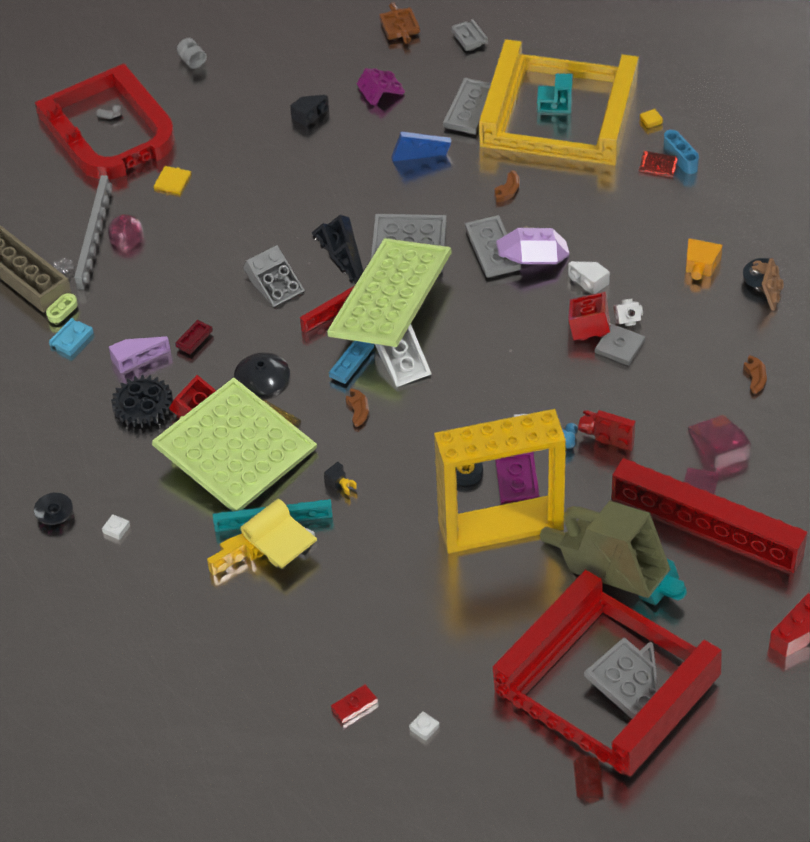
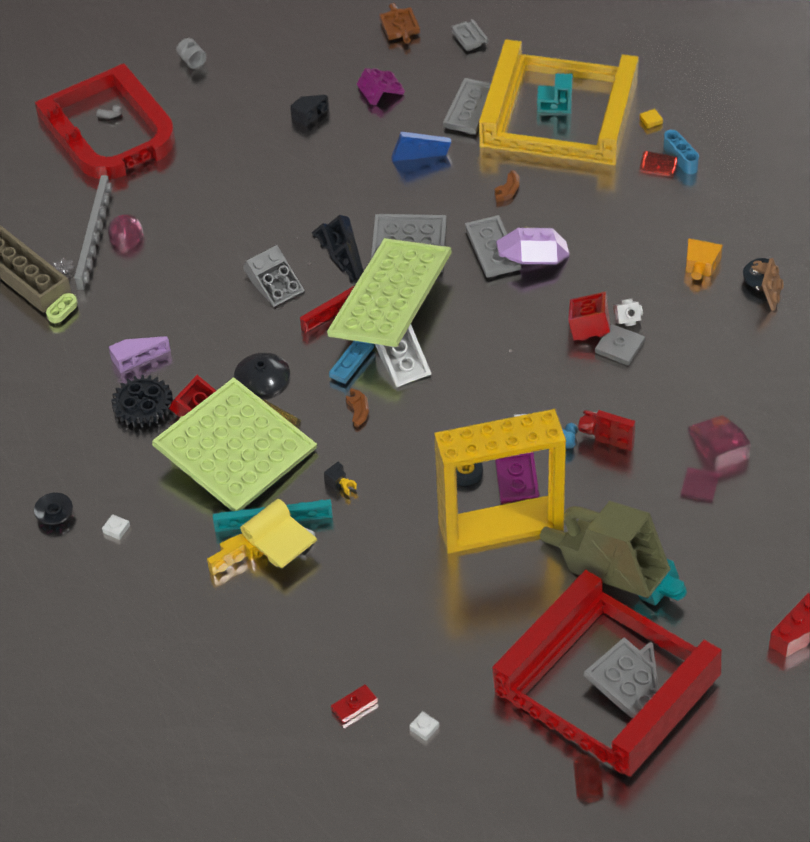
(71, 336): medium azure plate -> none
(172, 180): yellow piece -> none
(194, 336): dark red plate -> none
(589, 275): white slope -> none
(709, 515): red brick -> none
(758, 373): dark orange piece -> none

